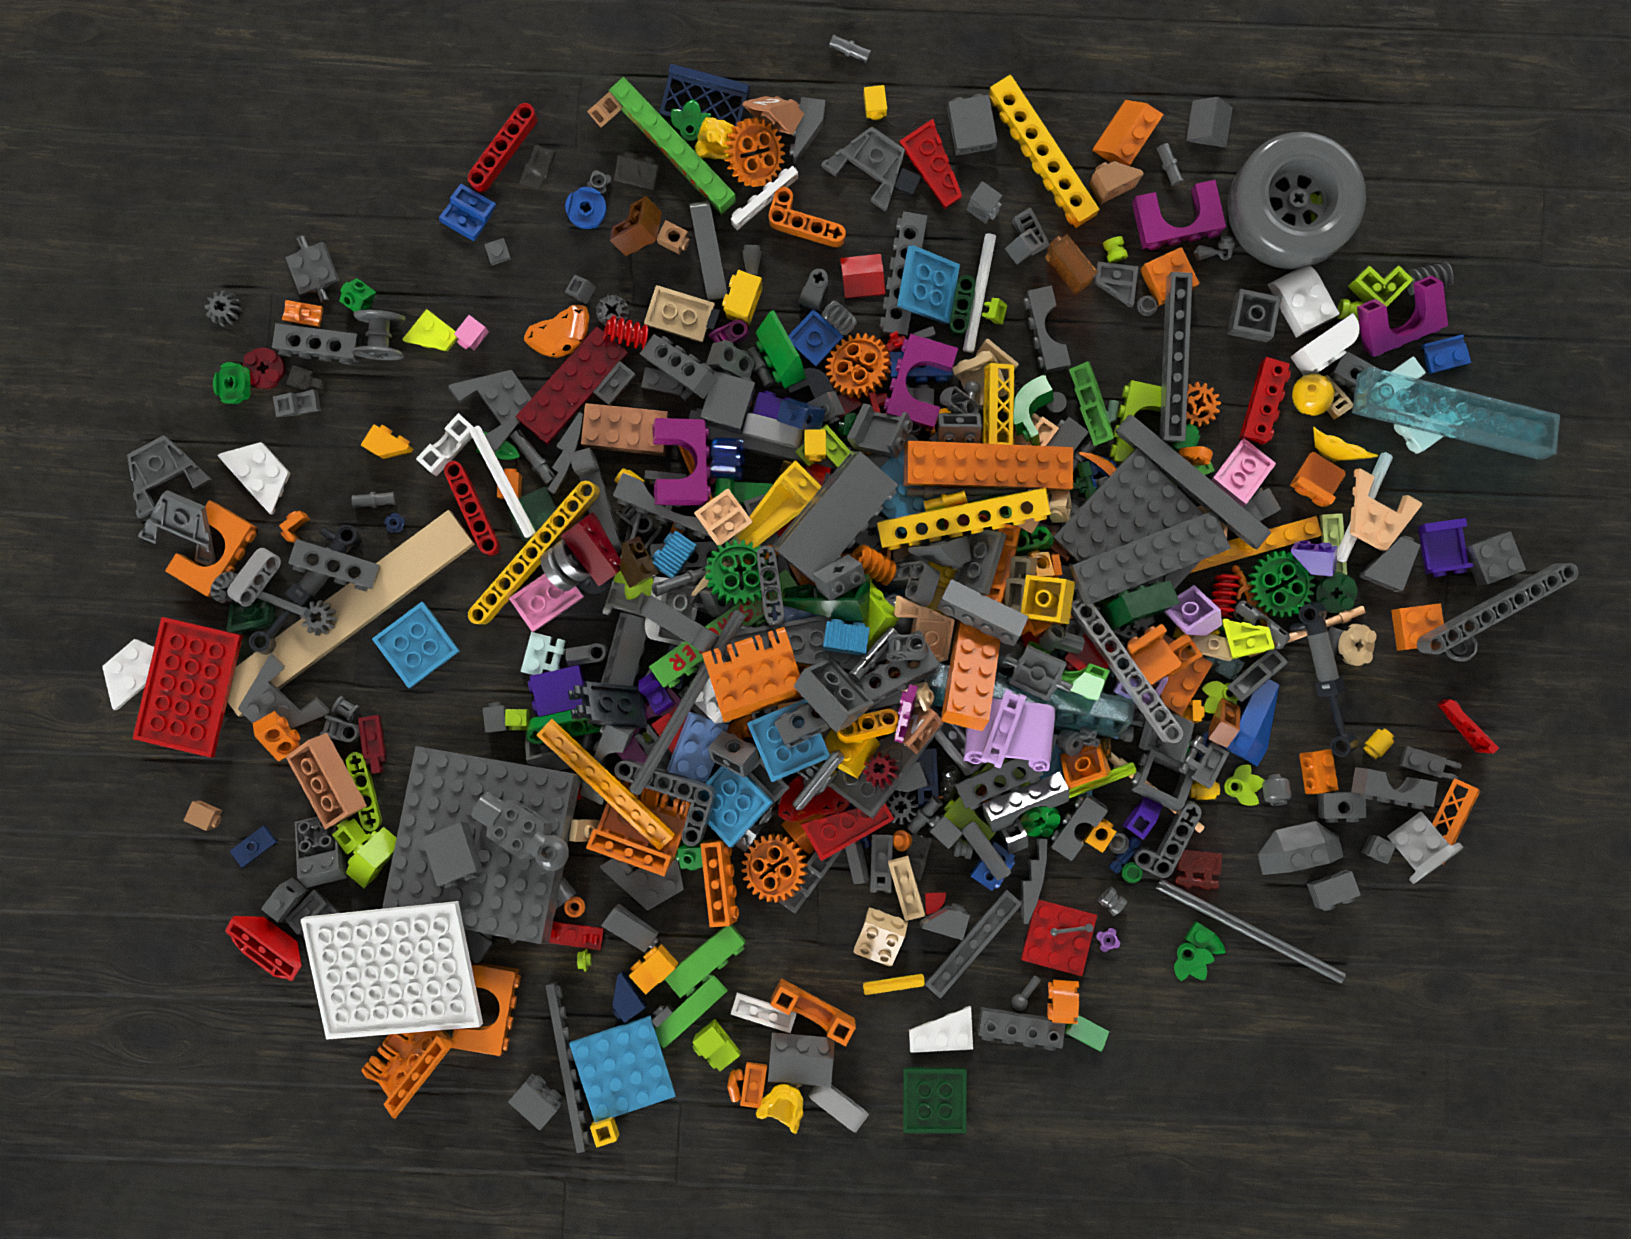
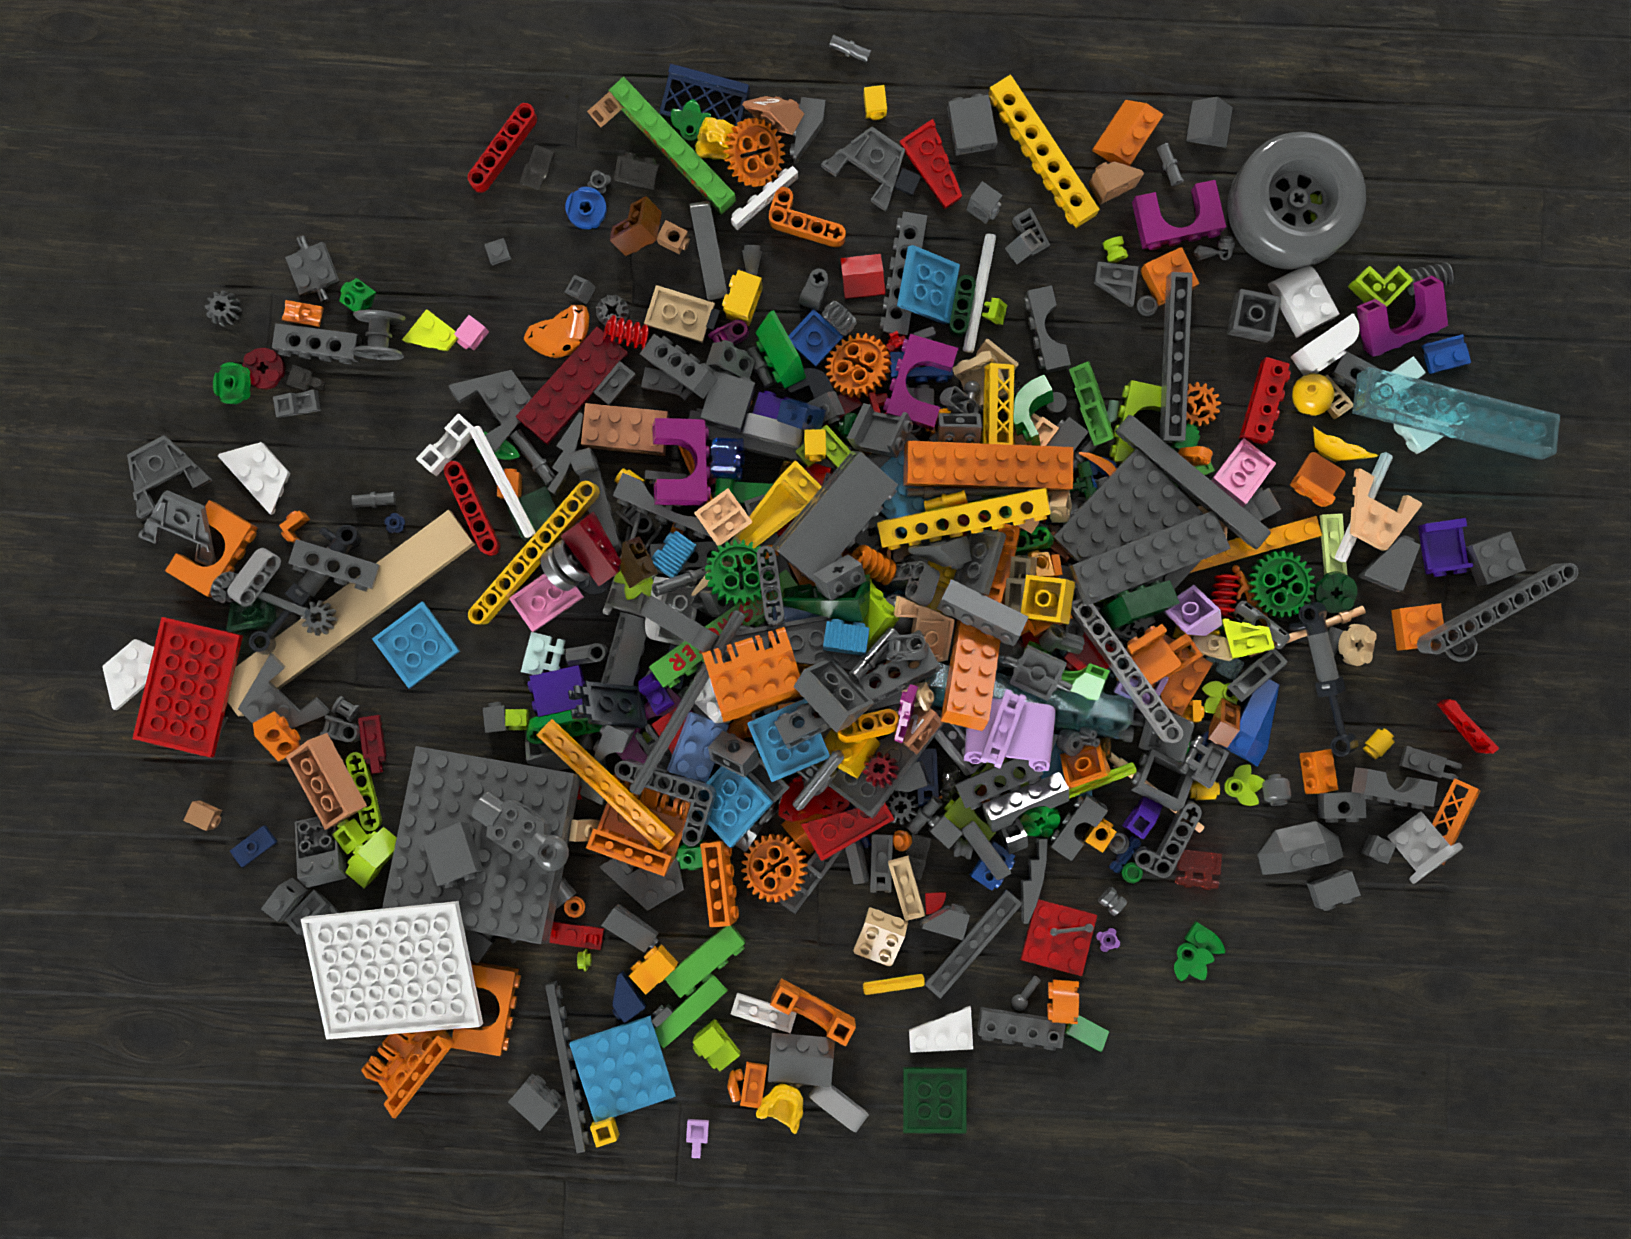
(266, 945): red wedge -> none
(384, 444): light orange slope -> none
(467, 212): blue slope -> none
(696, 1134): none -> lavender plate
(1070, 264): clear orange brick -> none
(1251, 931): dark grey axle -> none
(1316, 558): slope -> none
(1347, 308): lime wheel -> none

